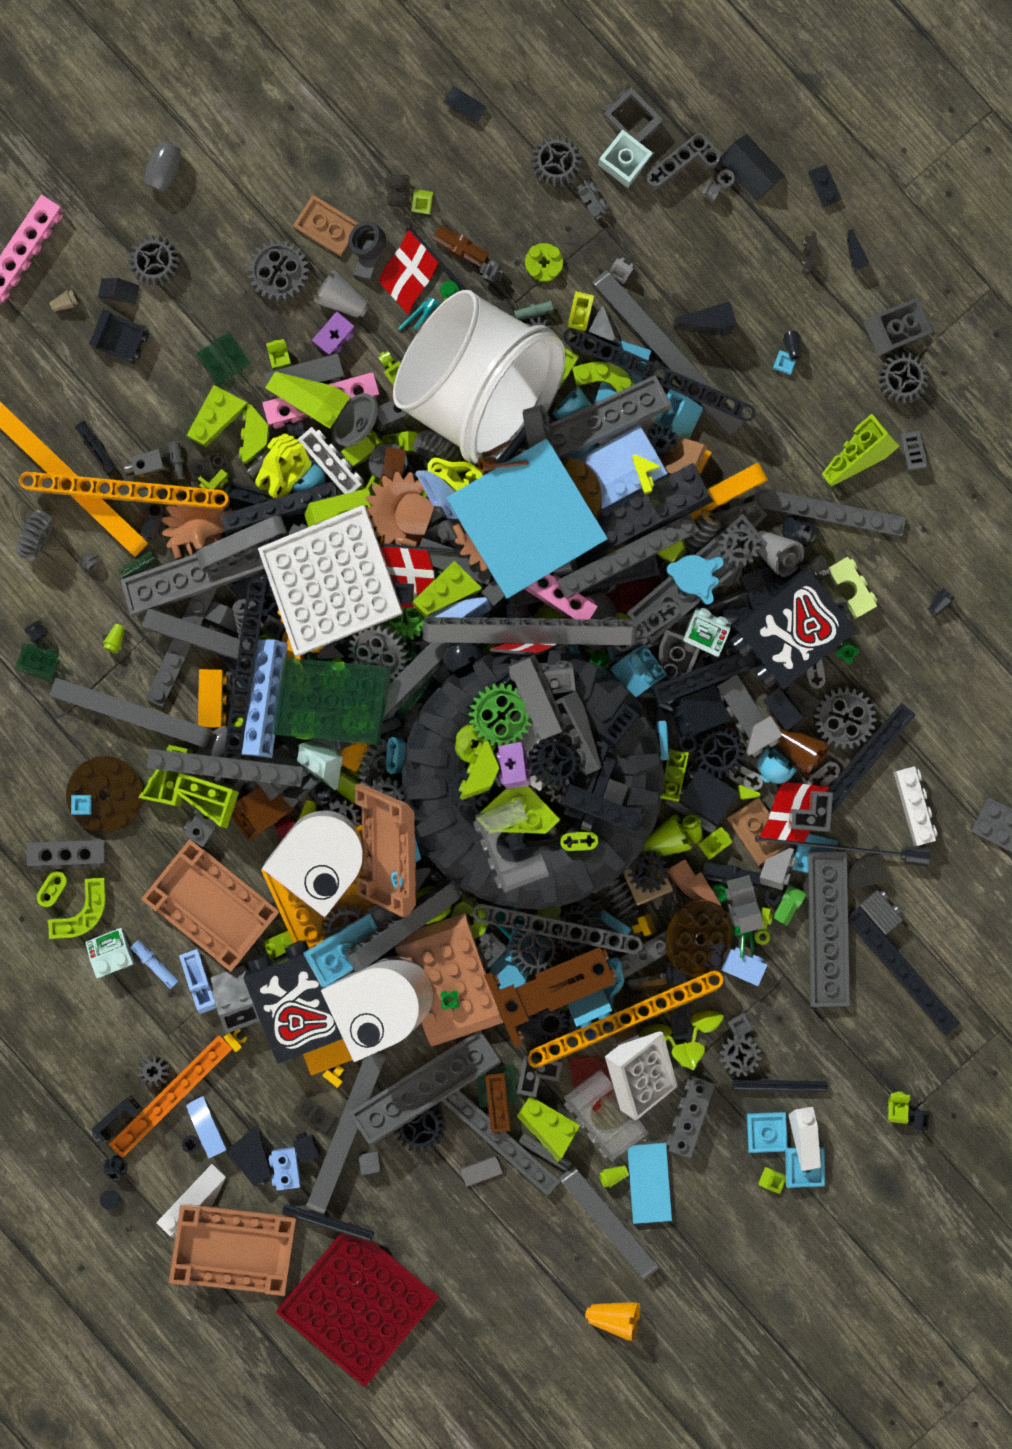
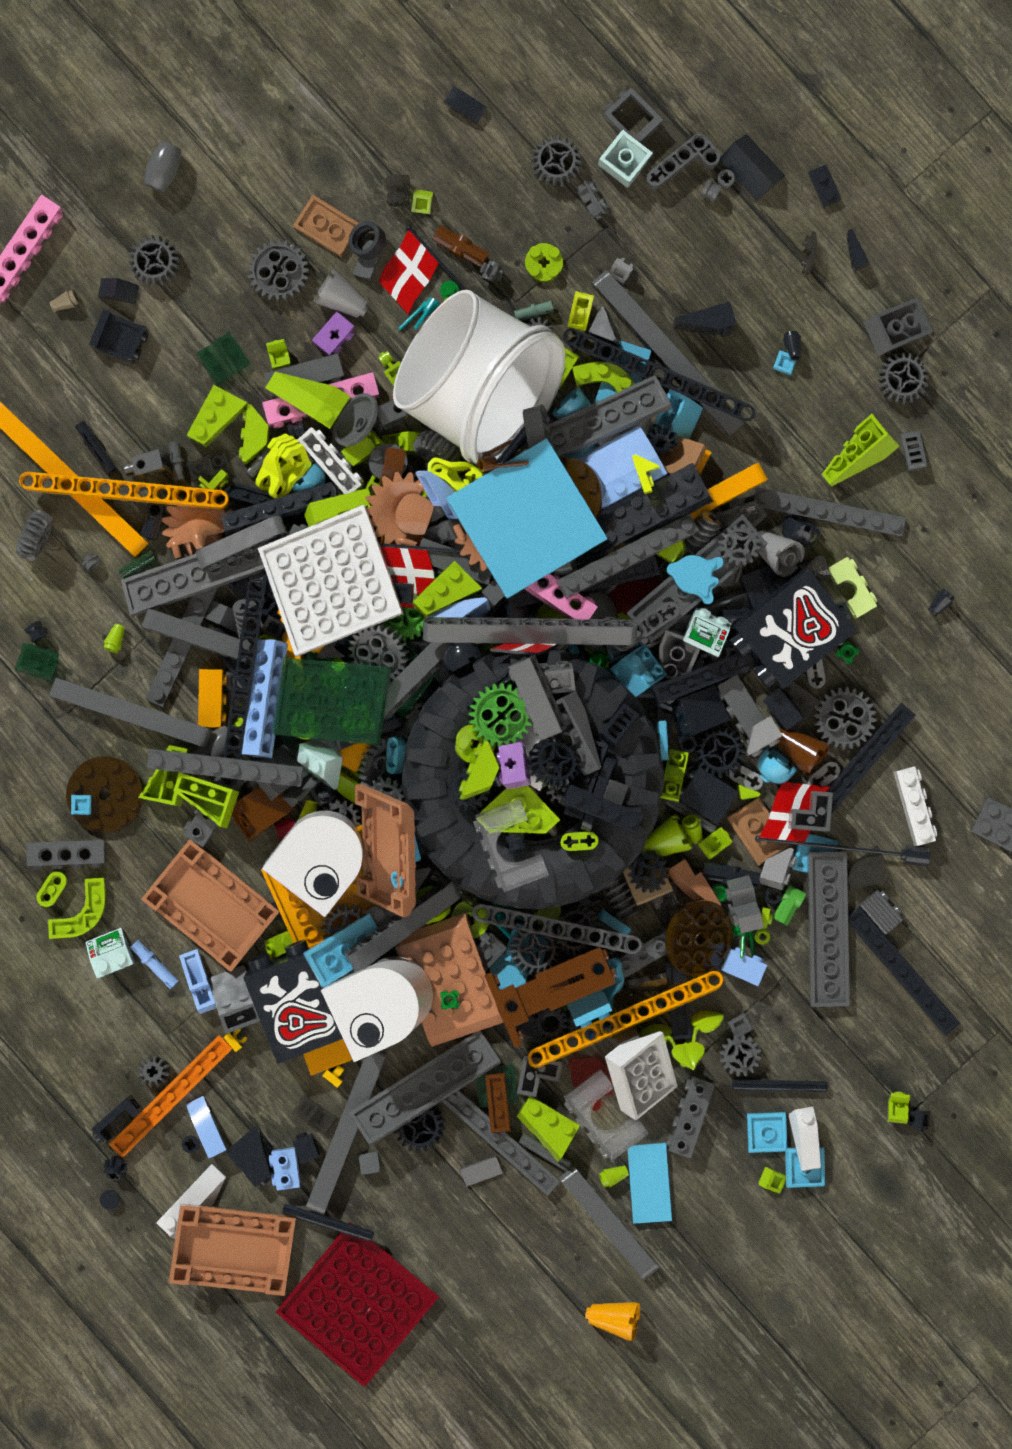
(645, 925): yellow tile -> none

